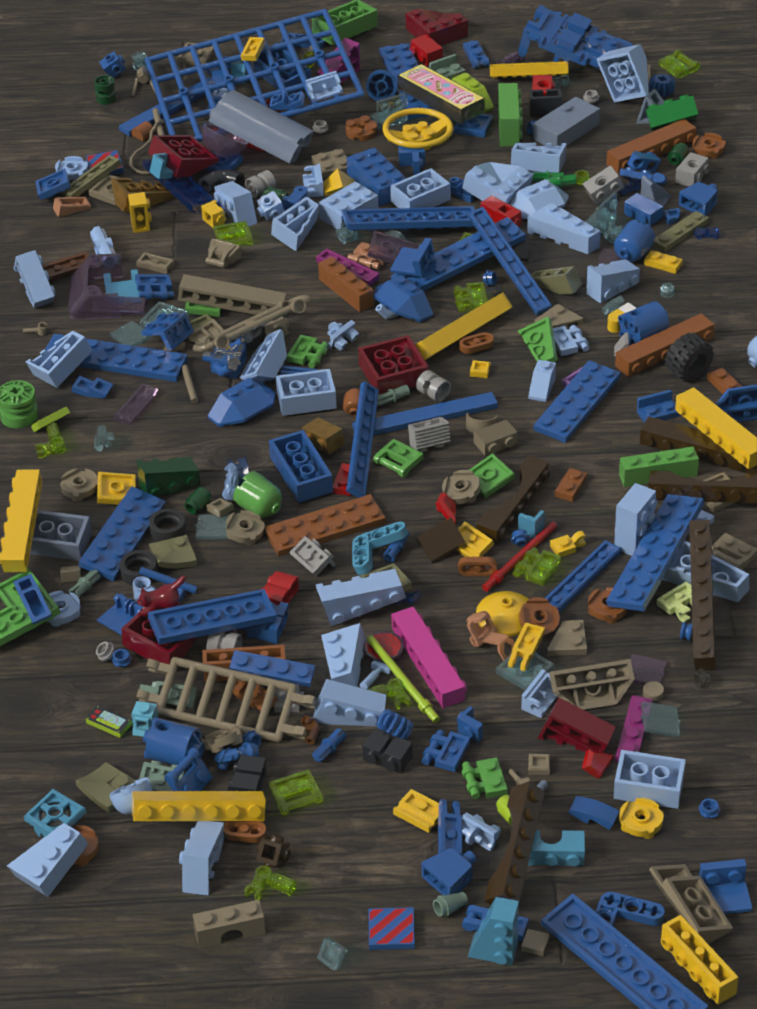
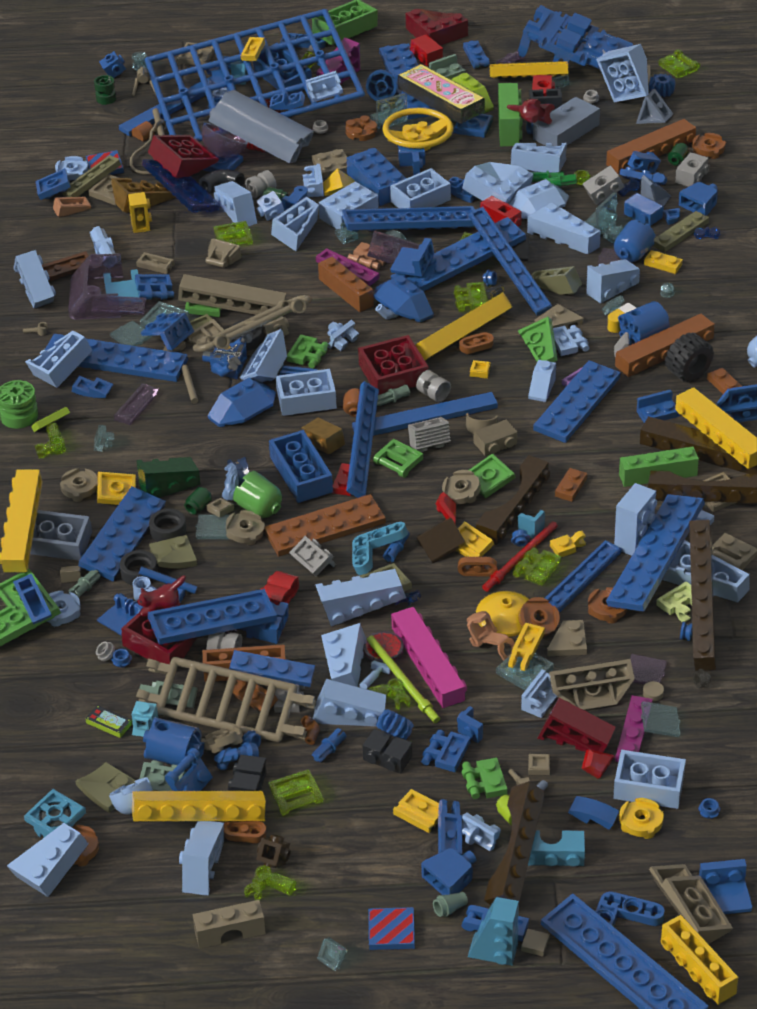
(158, 166): dark azure panel -> none
(213, 214): yellow brick -> none
(532, 110): none -> dark red animal
(671, 111): green wedge -> none

